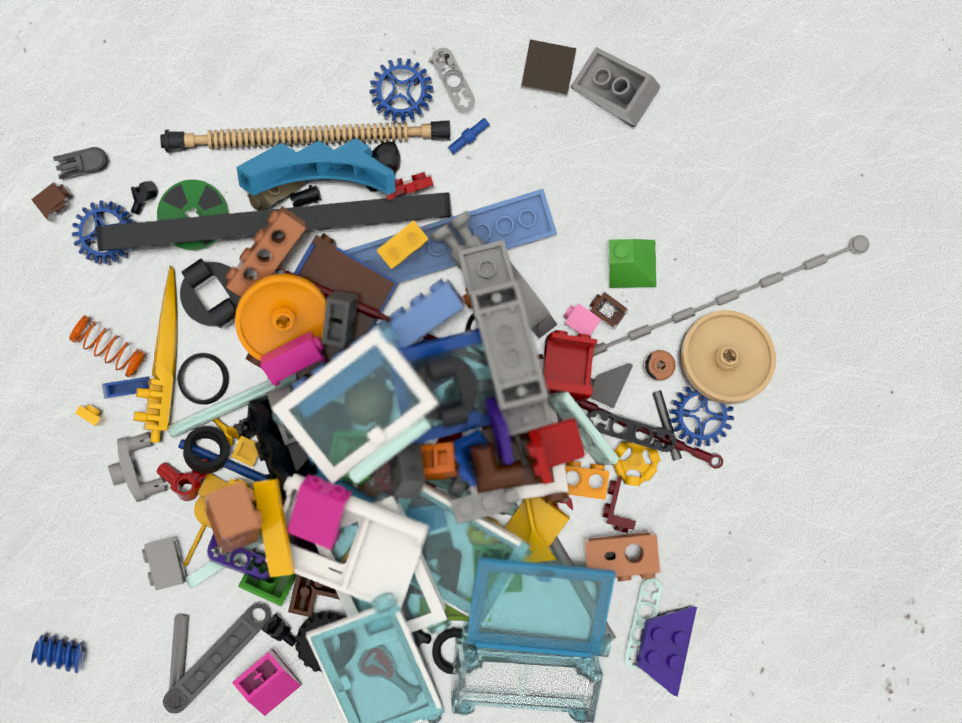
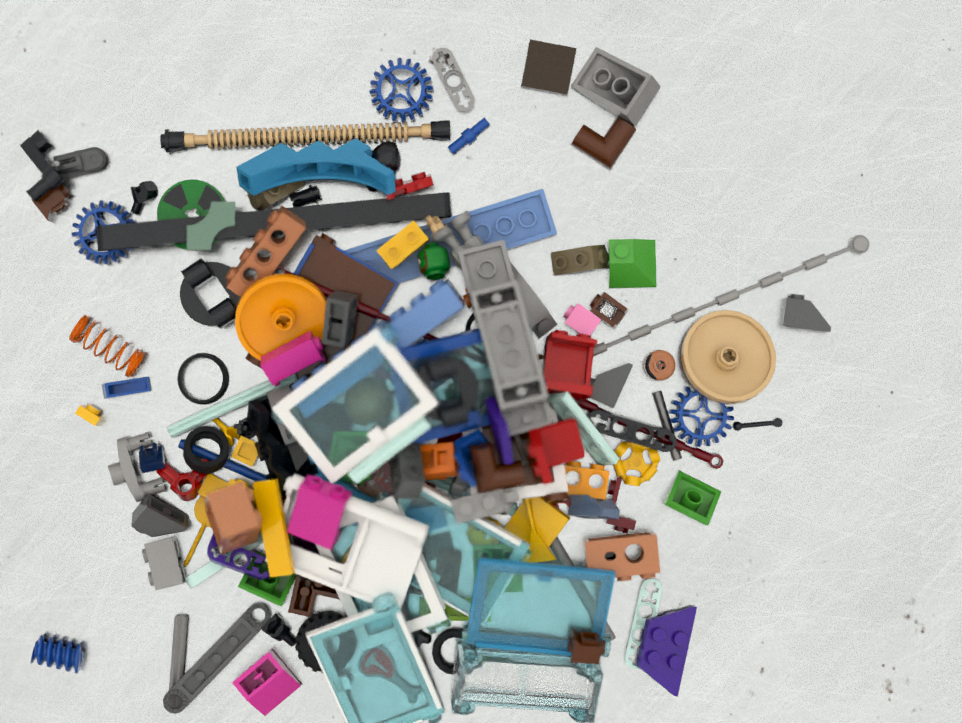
(51, 178): none -> black beam
(152, 458): none -> dark blue tile
(158, 518): none -> dark grey slope
(163, 368): yellow piece -> none
(201, 235): none -> sand green tile
(433, 261): none -> green head
(434, 223): none -> tan piece
(579, 259): none -> dark tan bracket
(585, 647): none -> reddish brown window
(589, 508): none -> sand blue slope
(607, 148): none -> reddish brown brick
(692, 498): none -> bright green slope
(777, 422): none -> black hinge
(802, 315): none -> dark grey slope

